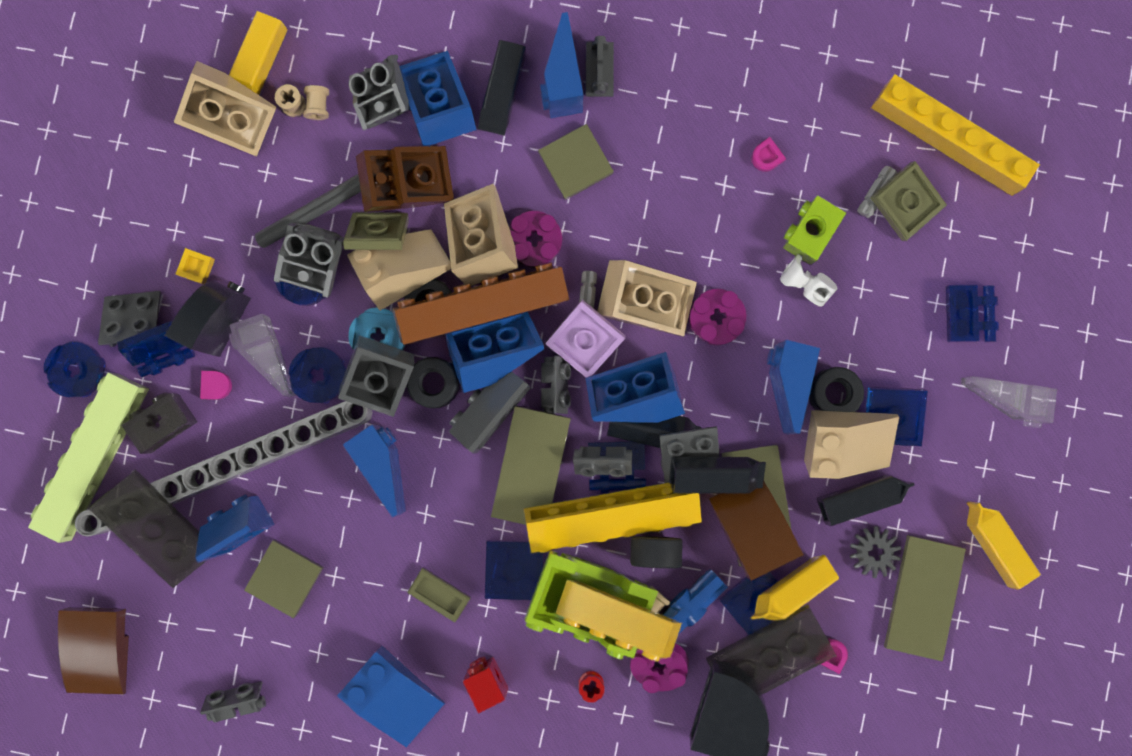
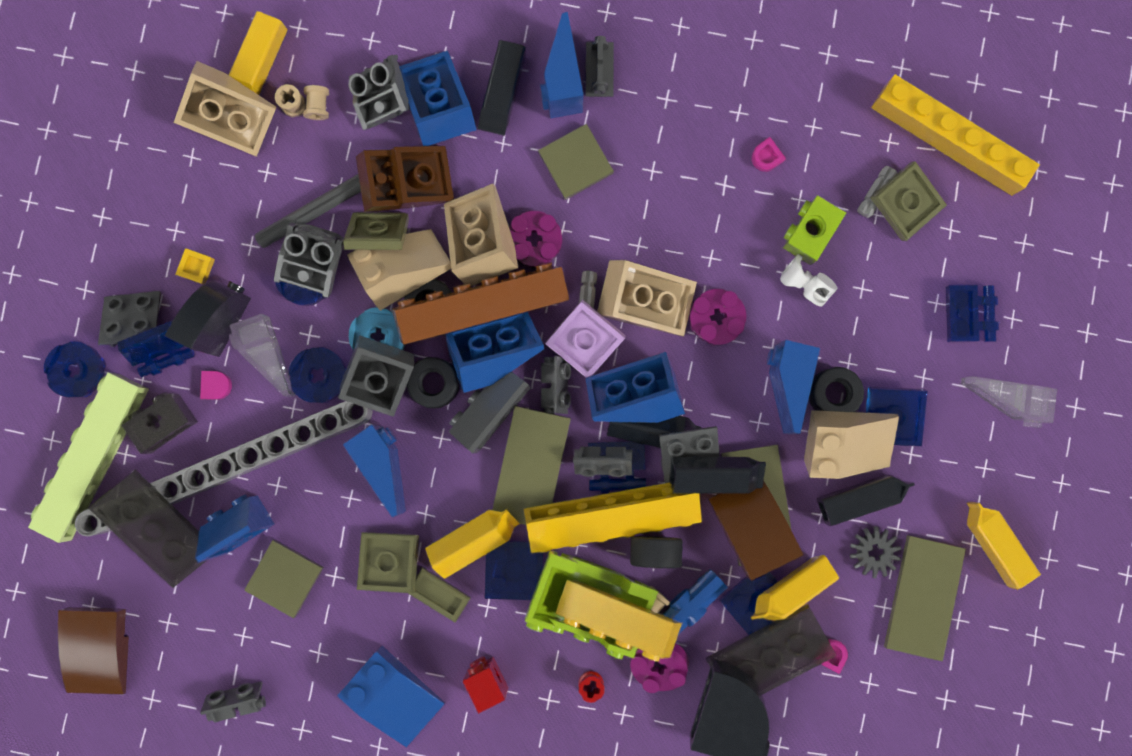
(387, 562): none -> olive tile
(471, 542): none -> yellow piece

